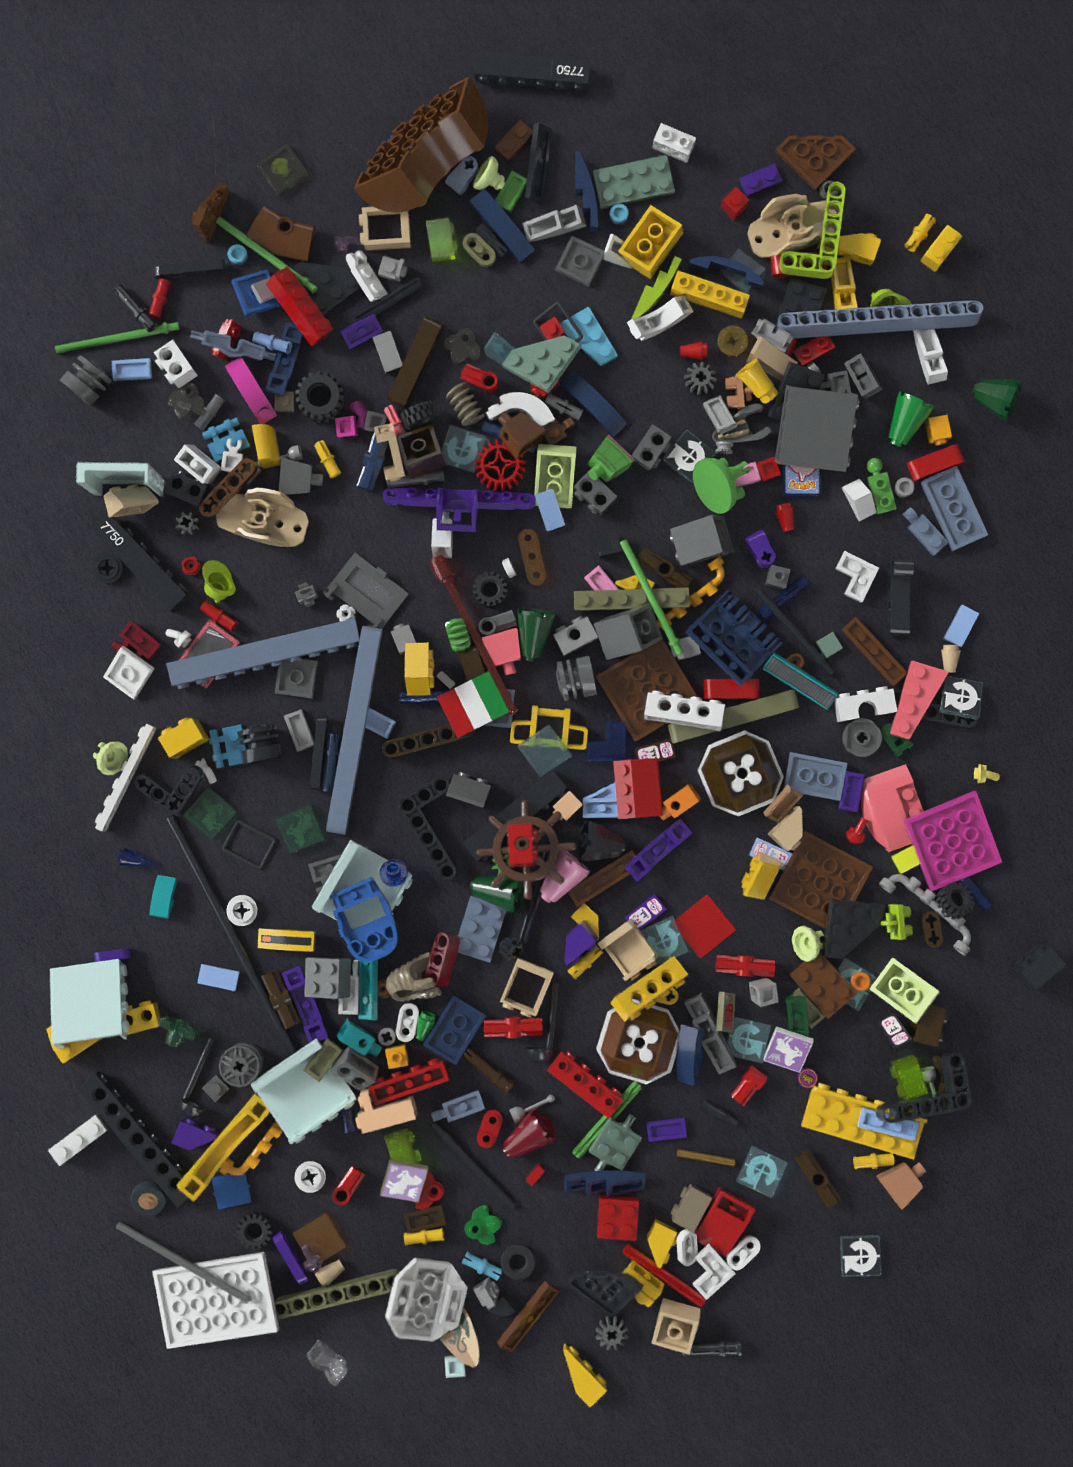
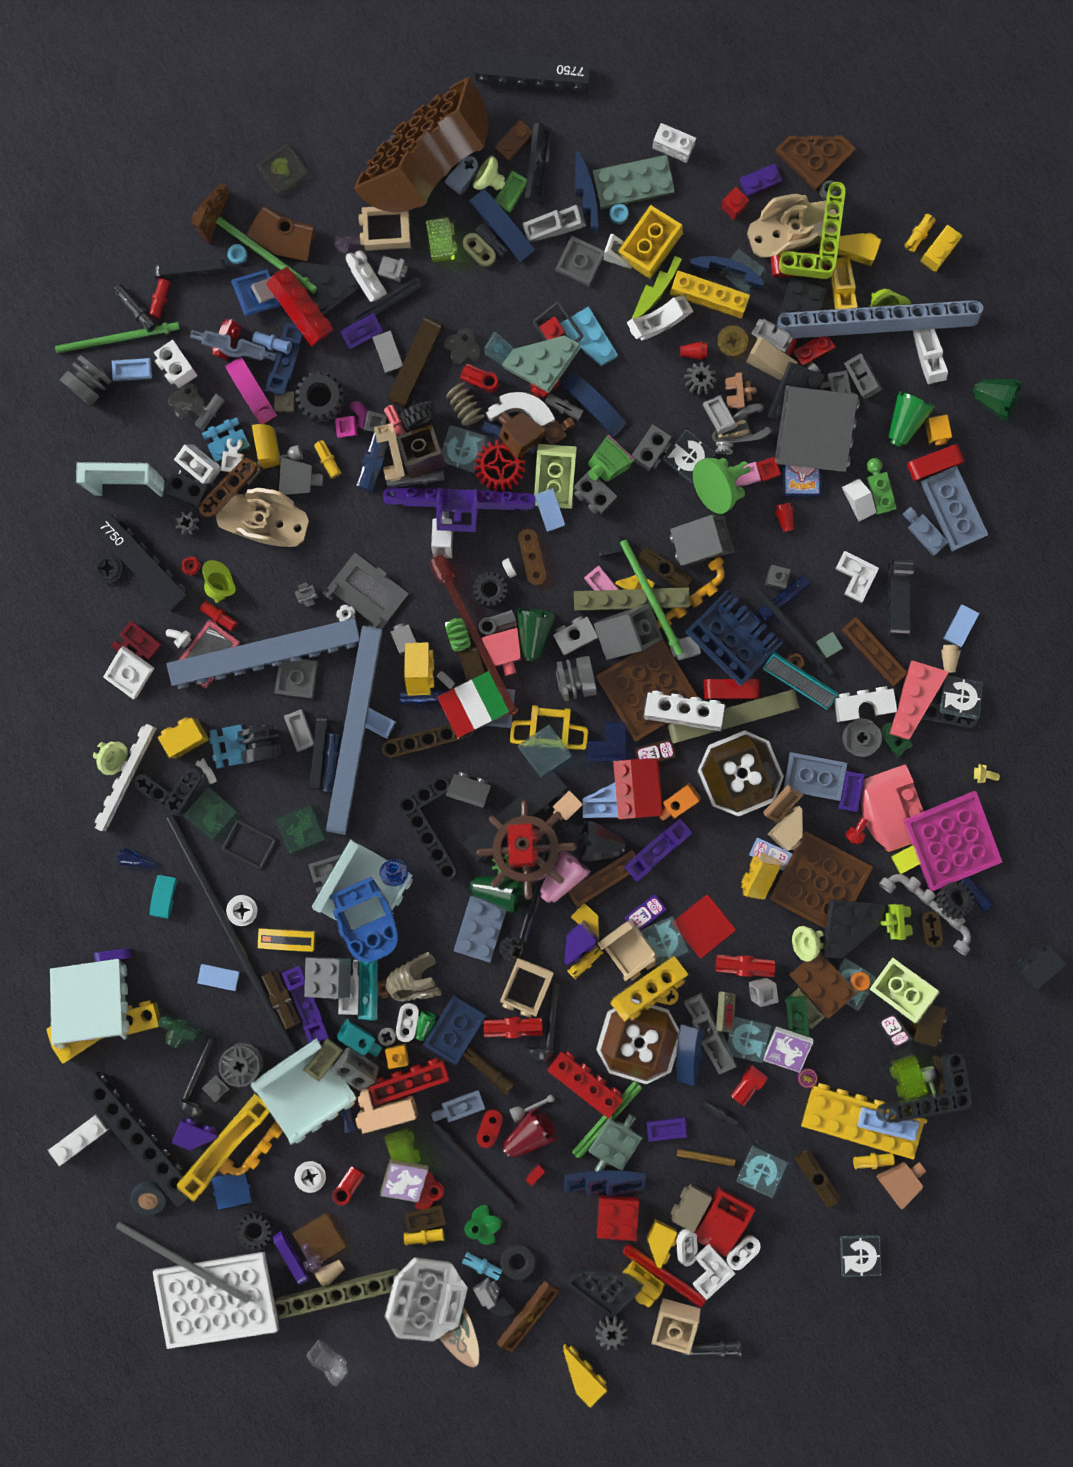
(129, 500): tan slope -> none
(442, 959): dark red beam -> none
(454, 1367): light aqua tile -> none
(757, 381): yellow plant -> none
(759, 546): dark purple piece -> none
(904, 487): light grey tile -> none

